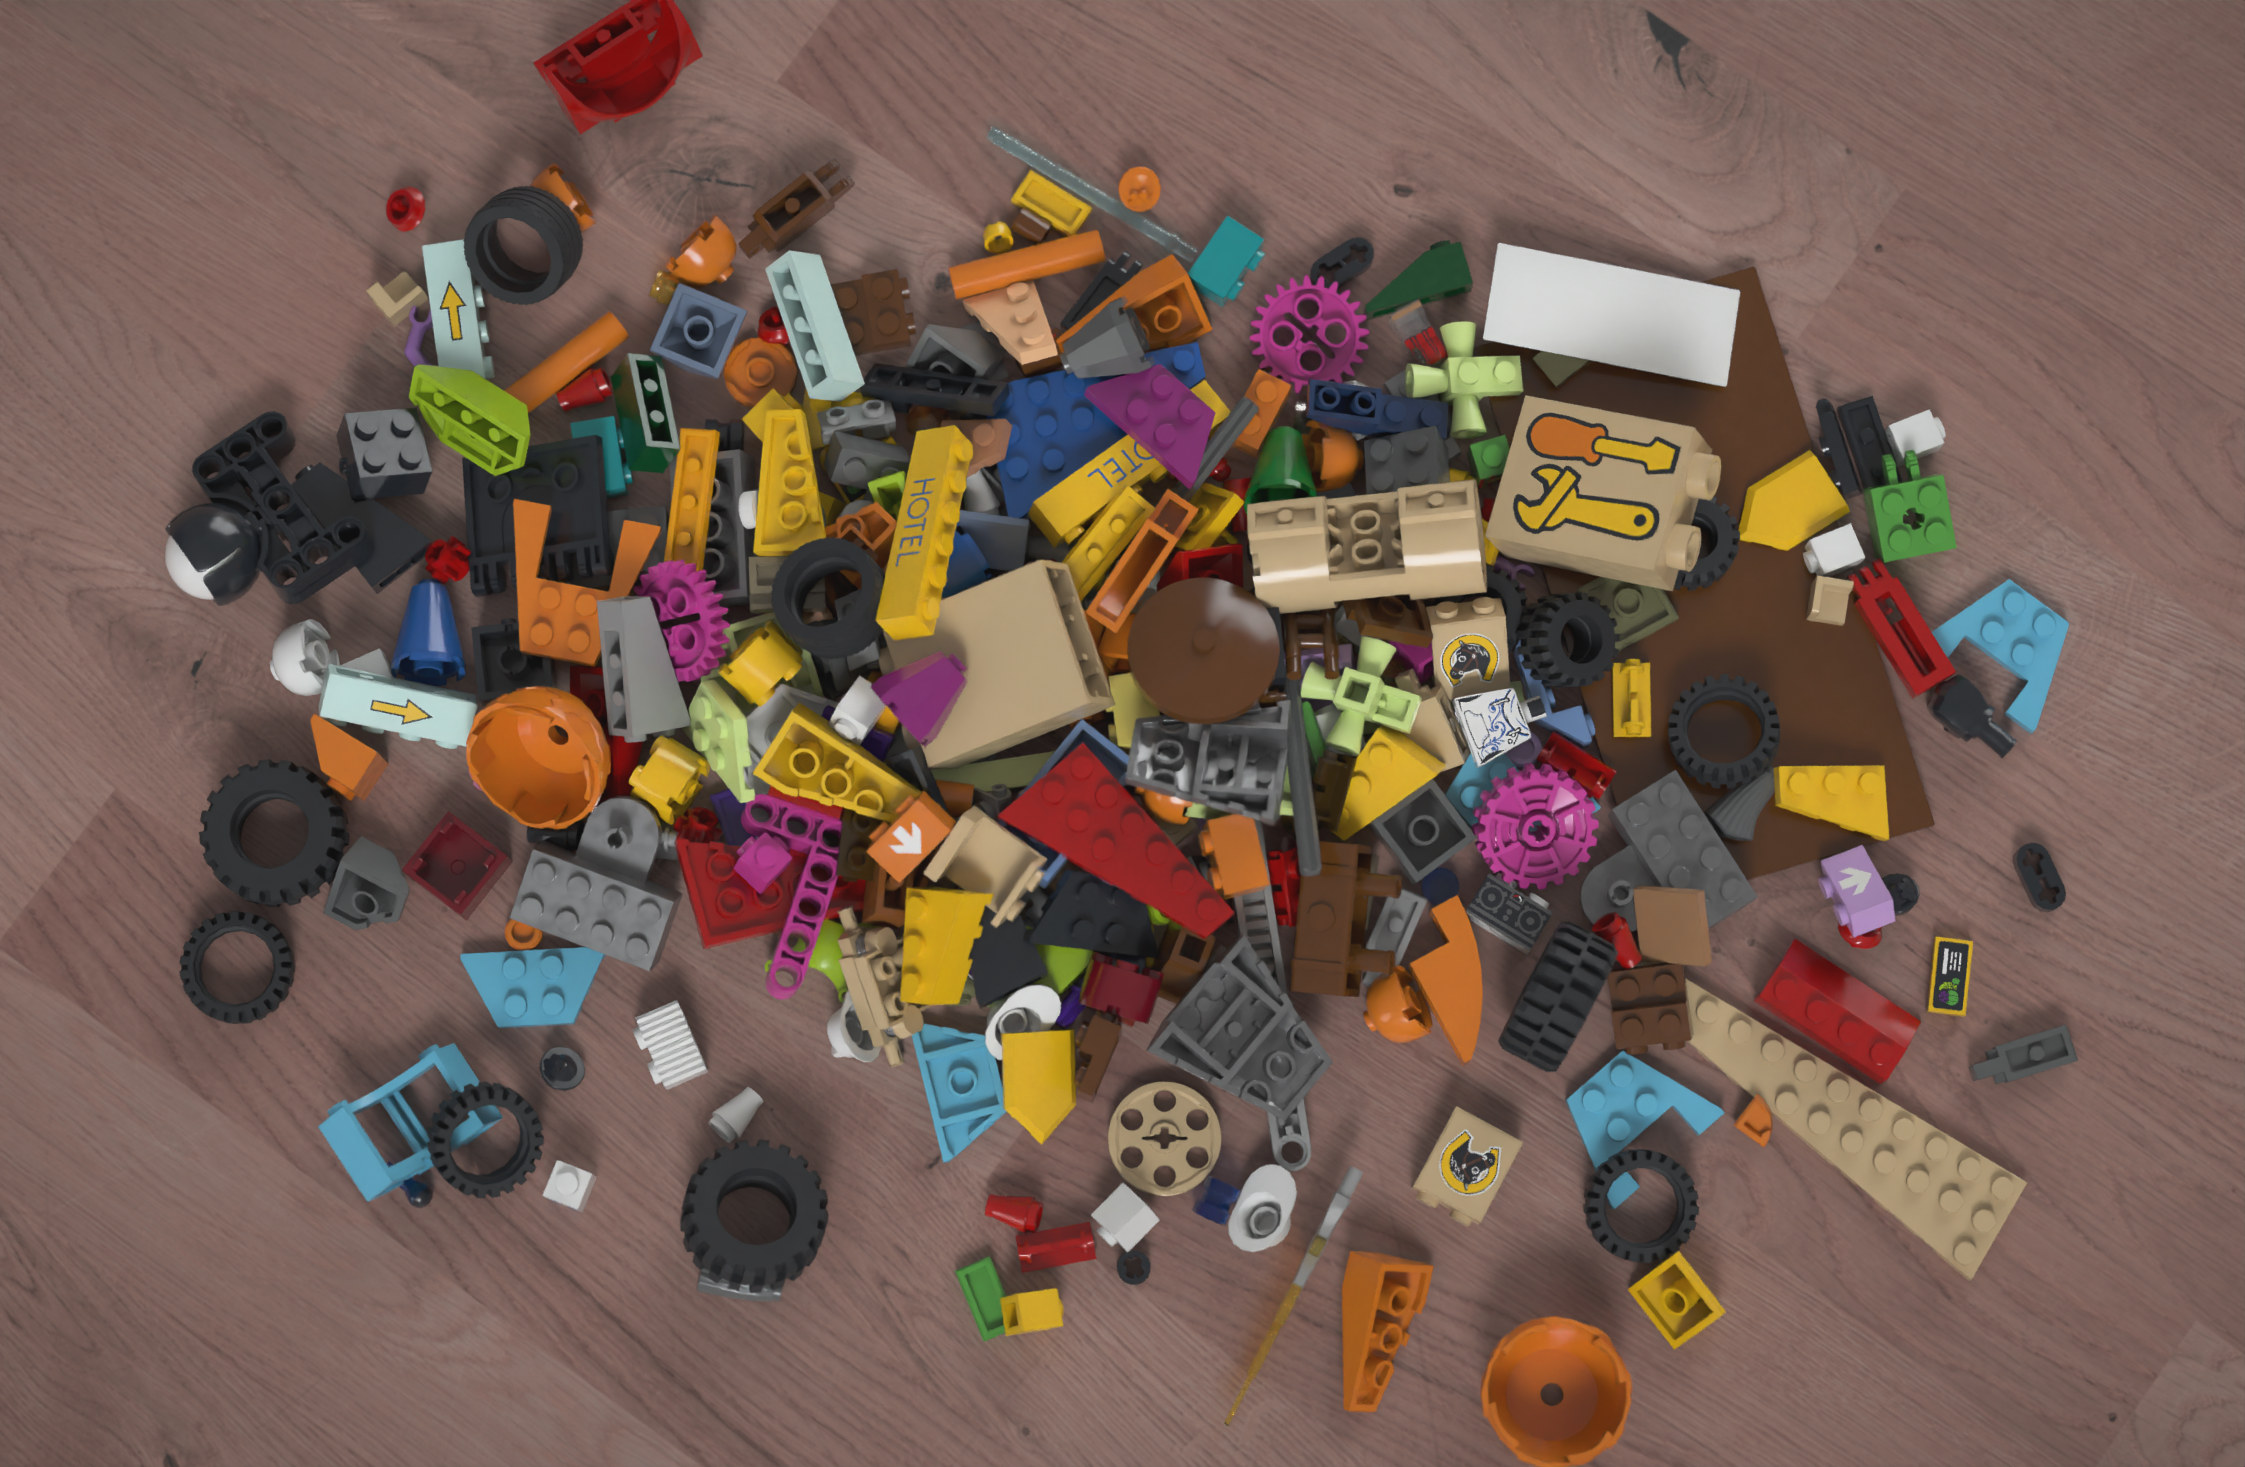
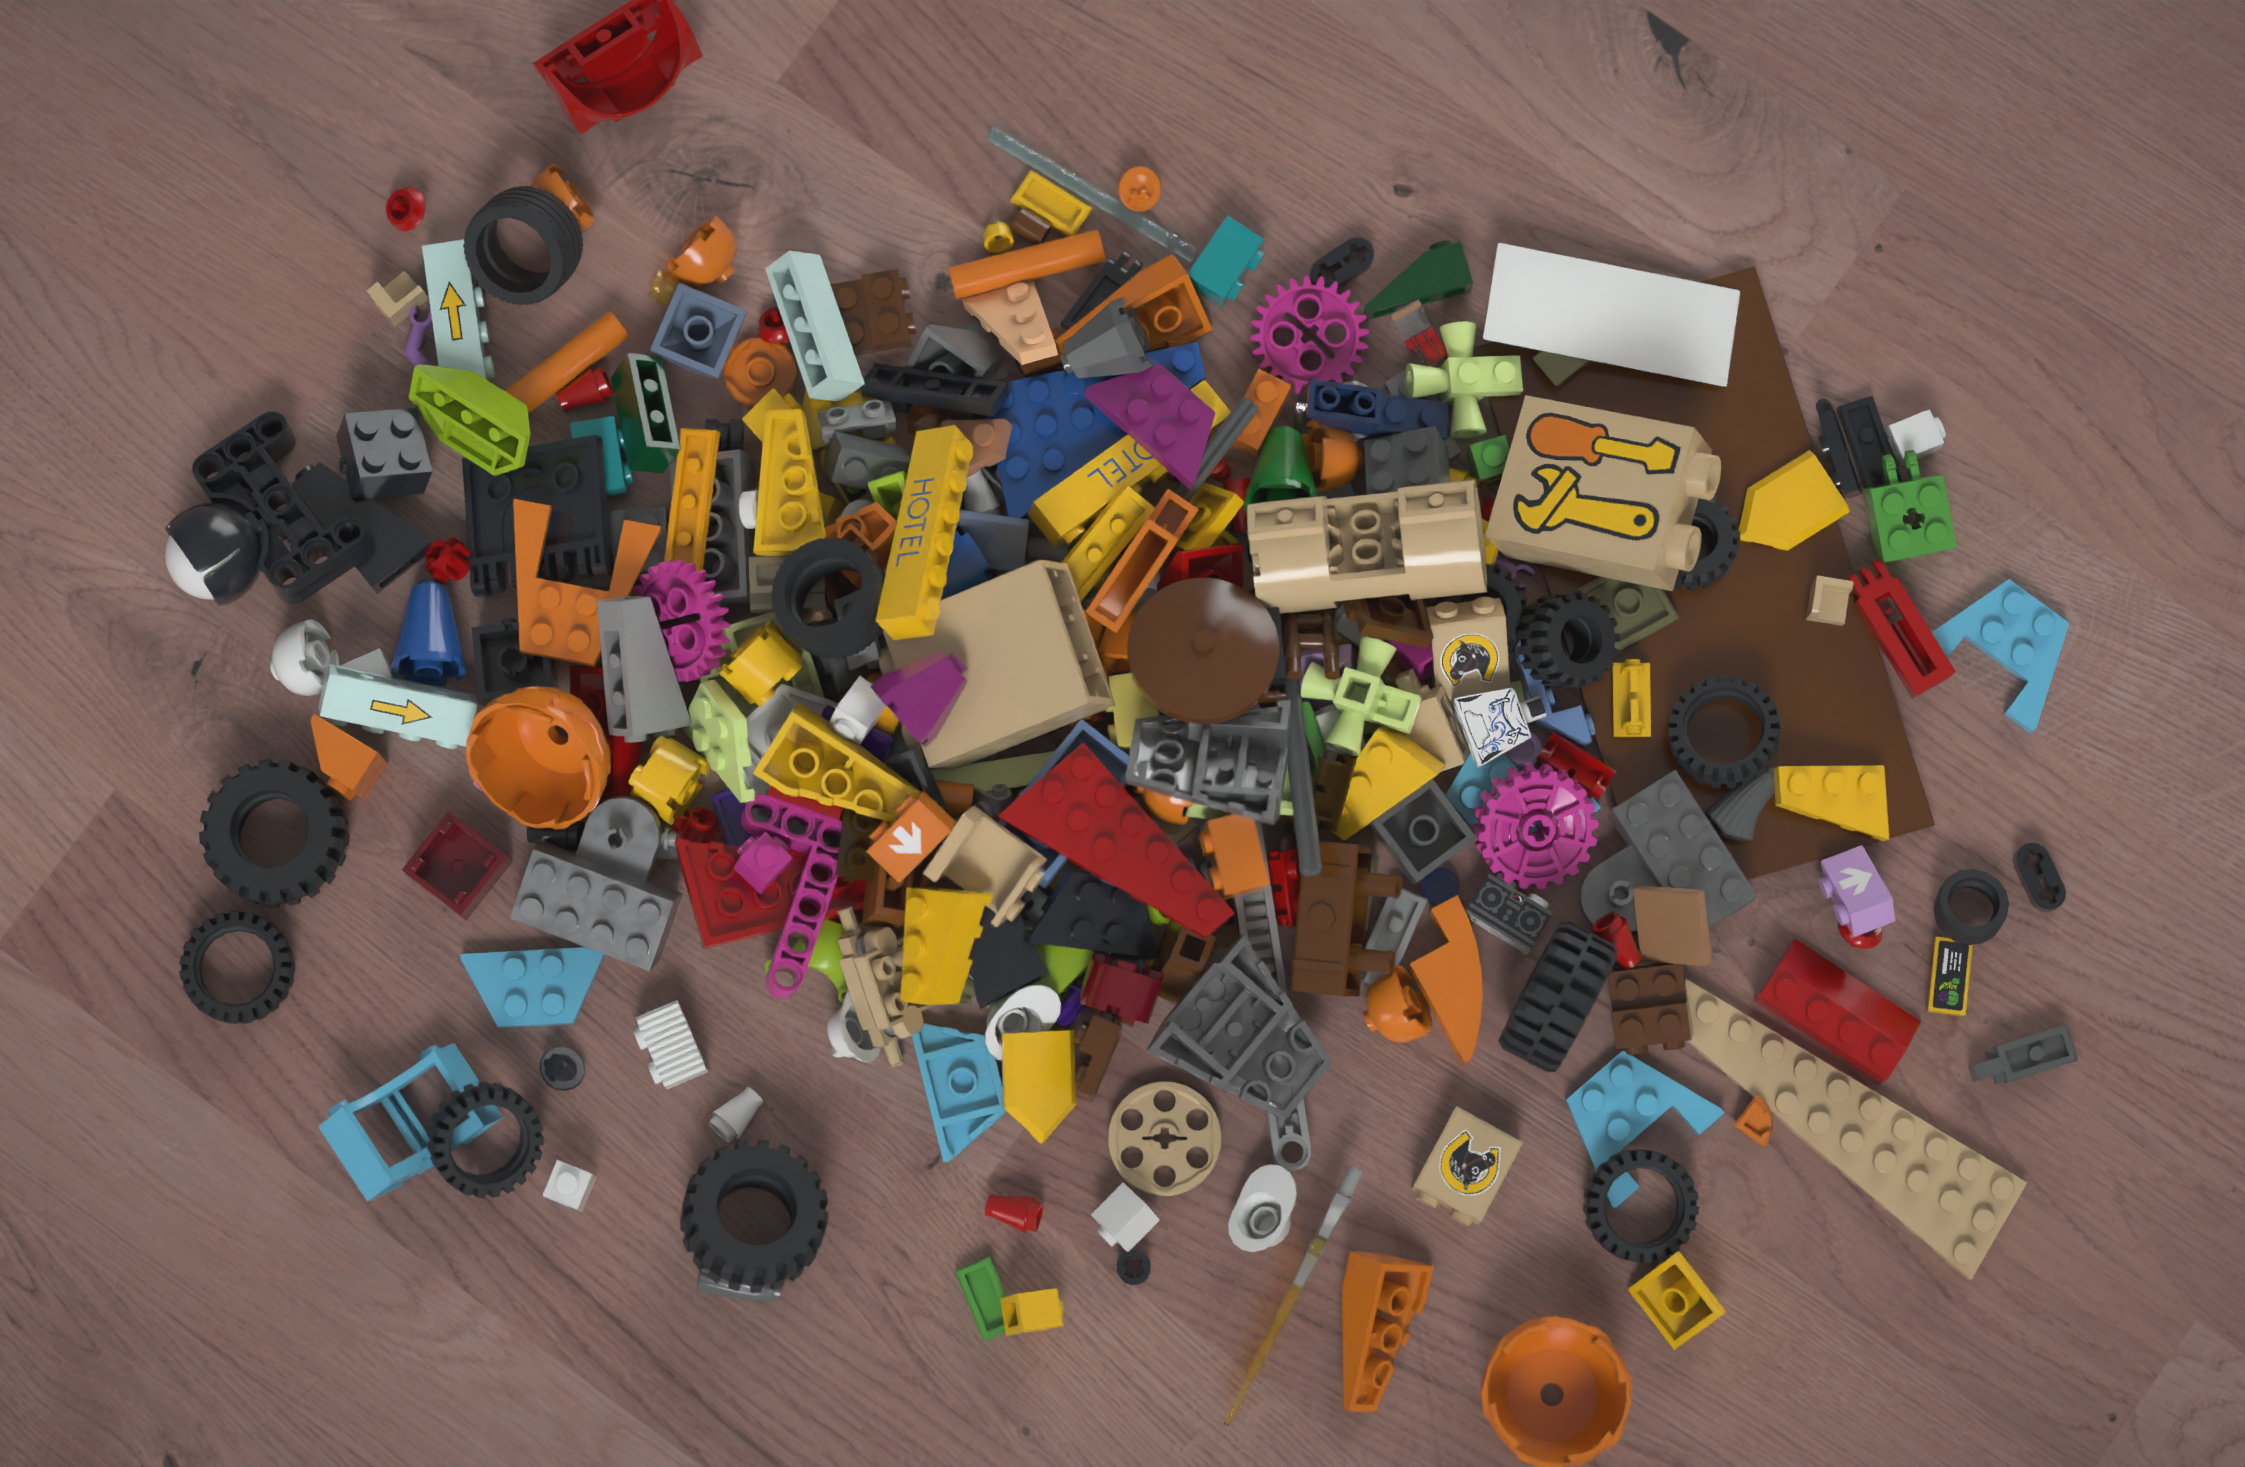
(367, 887): dark grey slope -> none
(417, 1192): piece -> none
(522, 936): orange tile -> none
(794, 210): reddish brown hinge -> none
(1055, 1247): red hinge -> none
(1216, 1201): clear blue wheel -> none
(1833, 552): white brick -> none
(1903, 891): black hat -> none
(1967, 714): black piece -> none
(1978, 881): none -> black tyre

